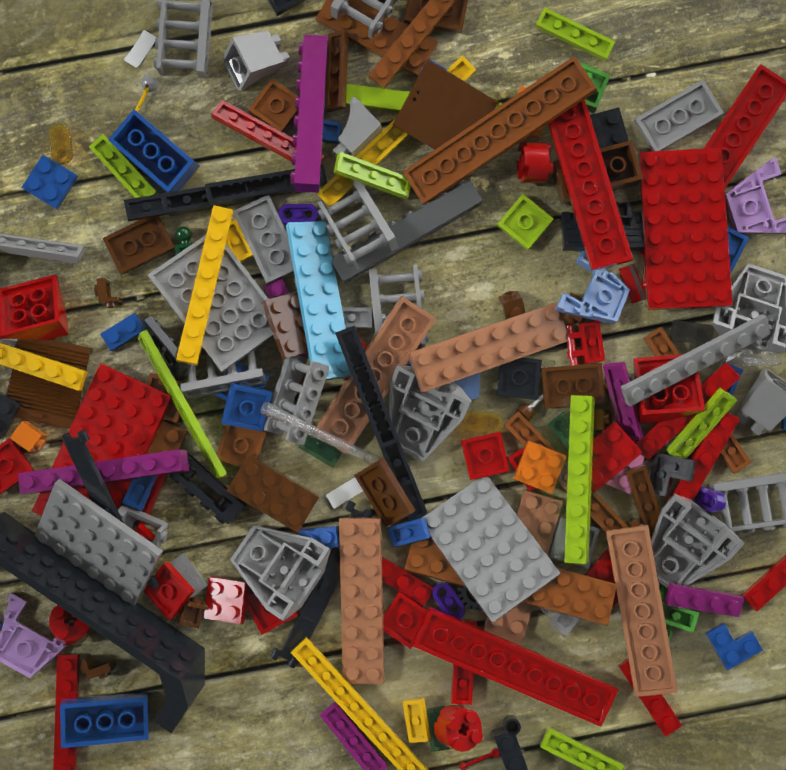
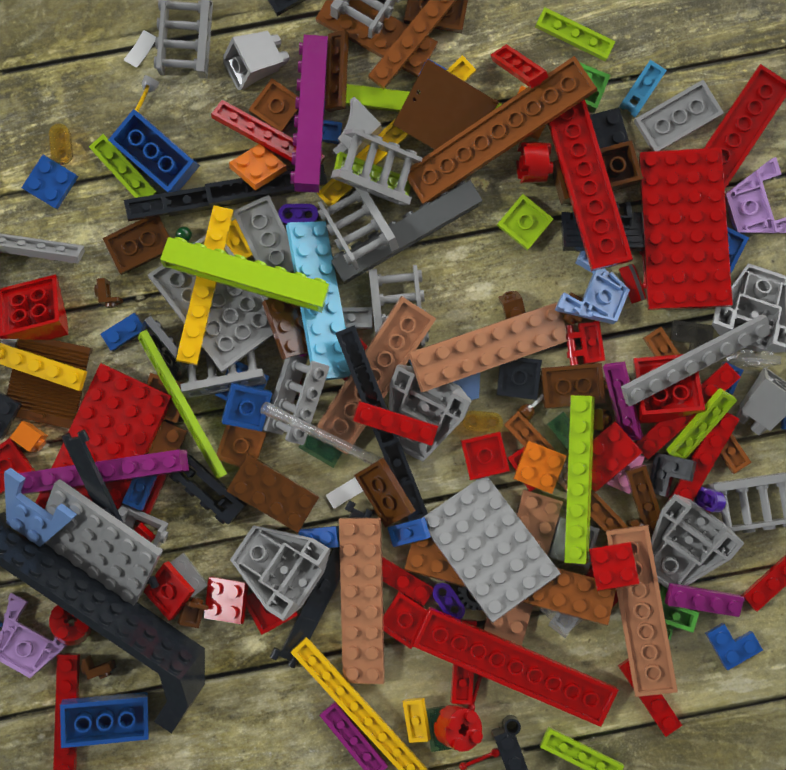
(29, 517): none -> medium blue wing
(245, 274): none -> lime brick
(257, 166): none -> orange plate
(363, 180): none -> light grey fence
(395, 423): none -> red plate
(472, 707): none -> red hinge
(519, 66): none -> red plate
(614, 566): none -> red plate
(643, 87): none -> dark azure plate

